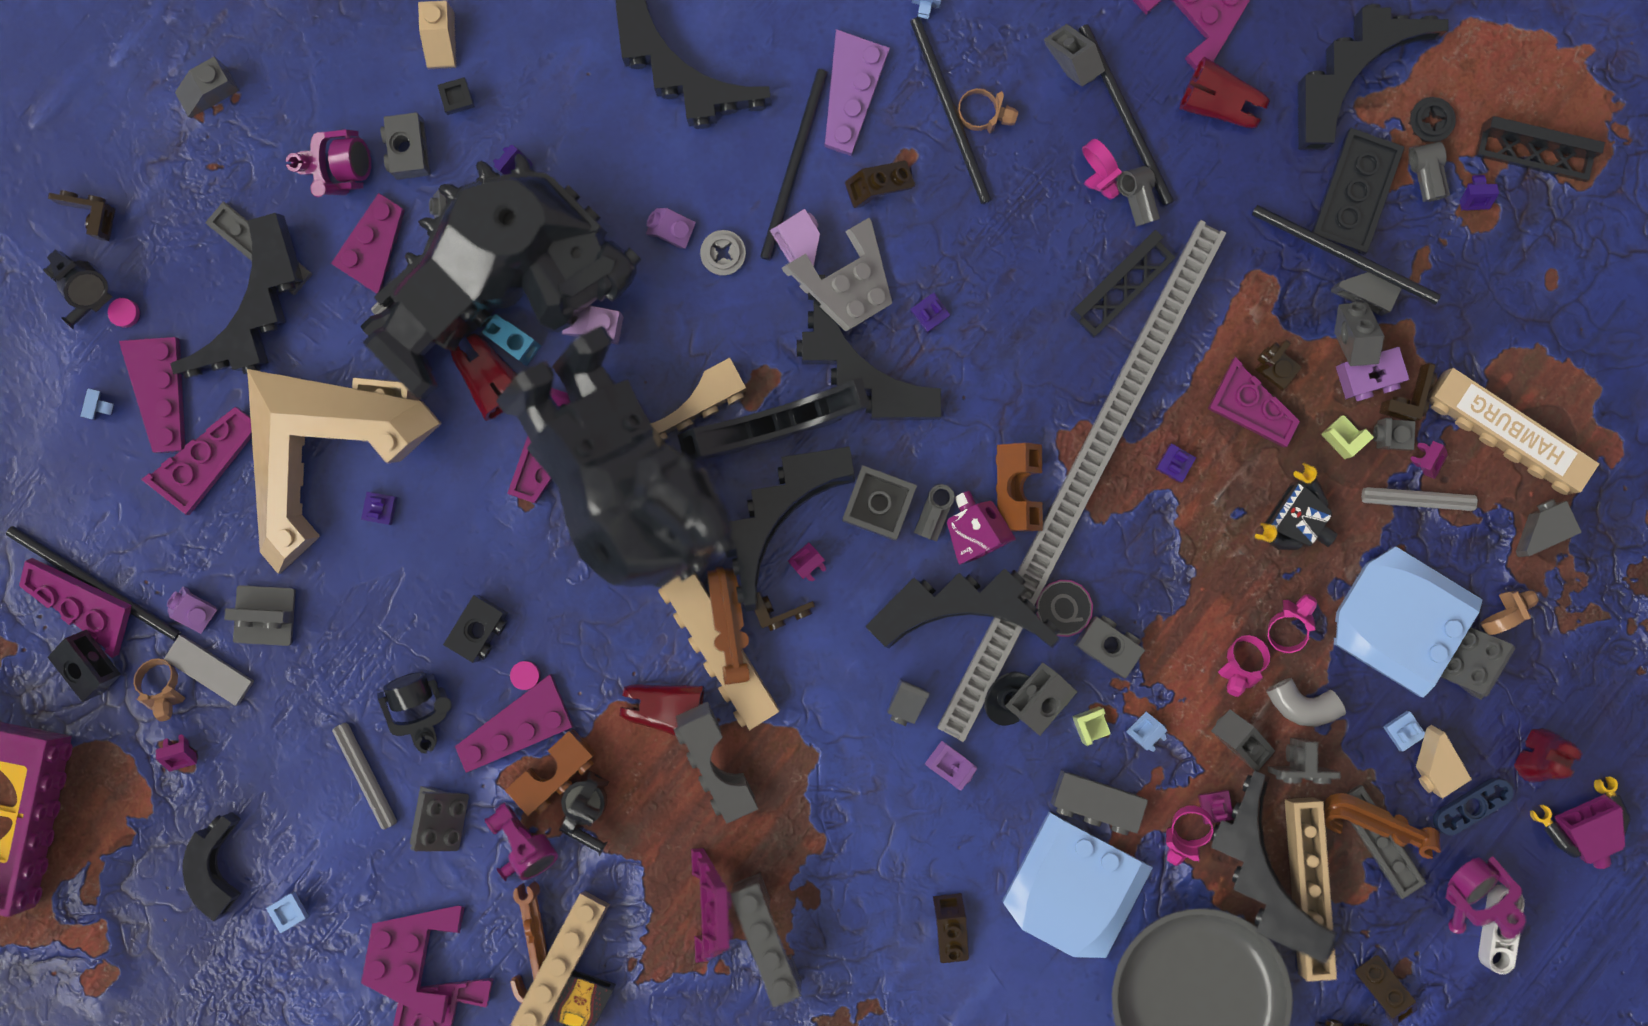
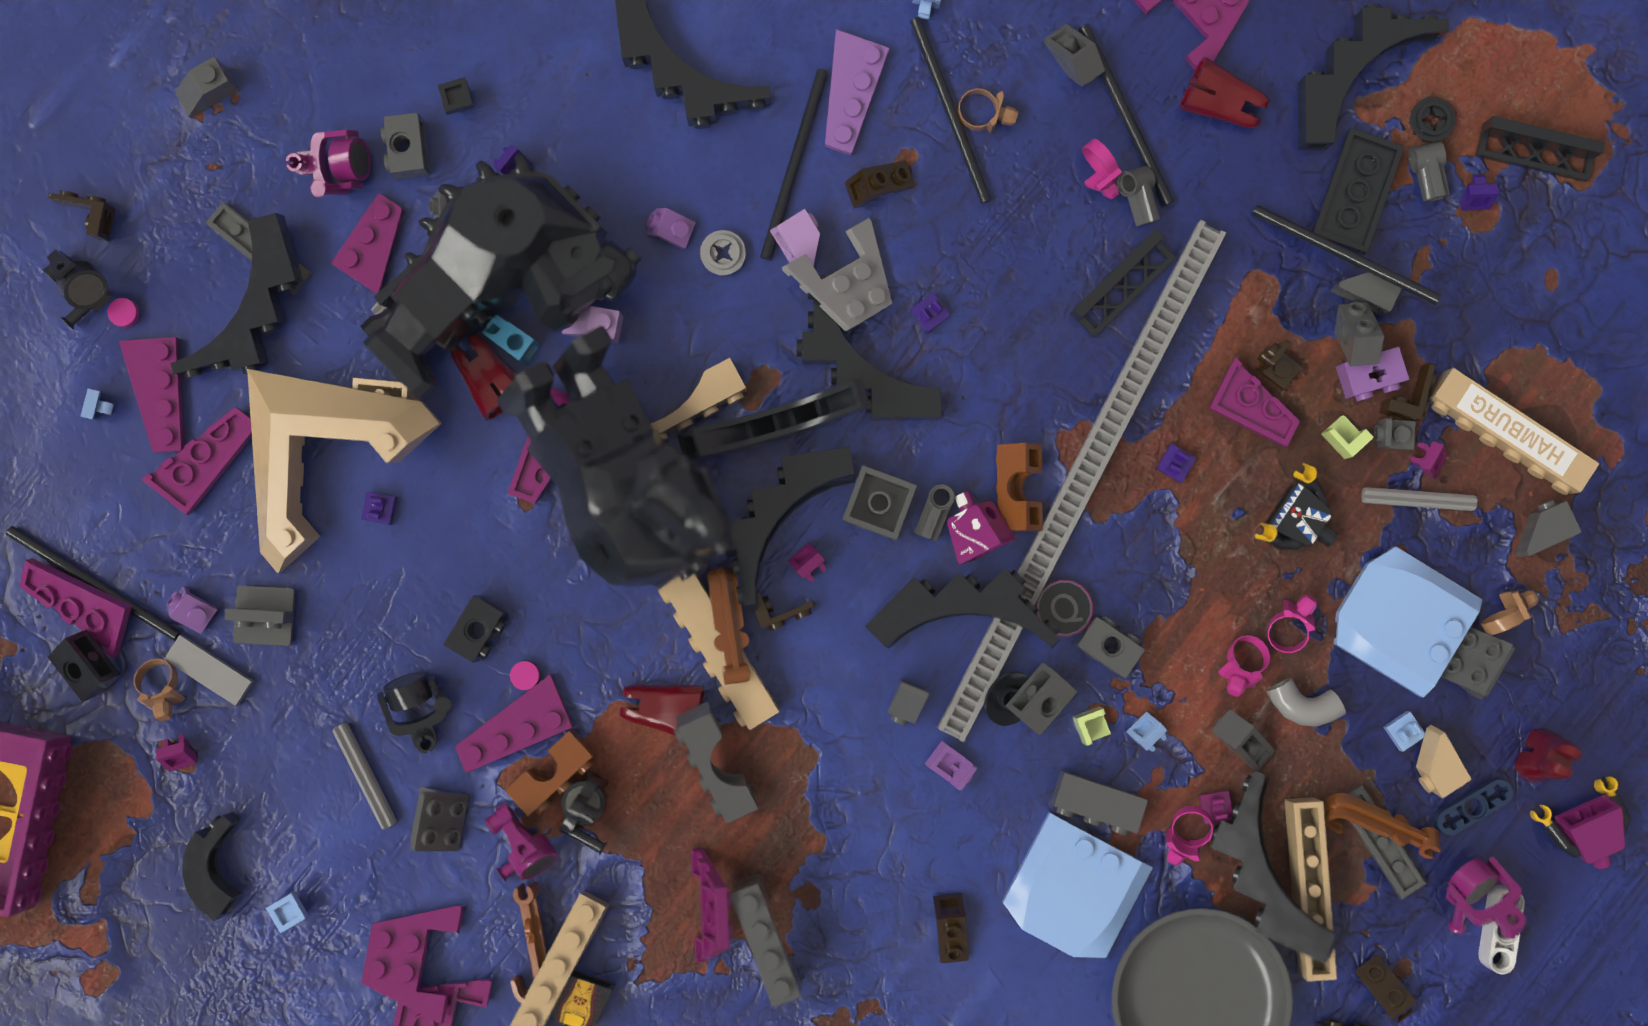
(437, 34): tan slope -> none
(1303, 764): dark grey bracket -> none

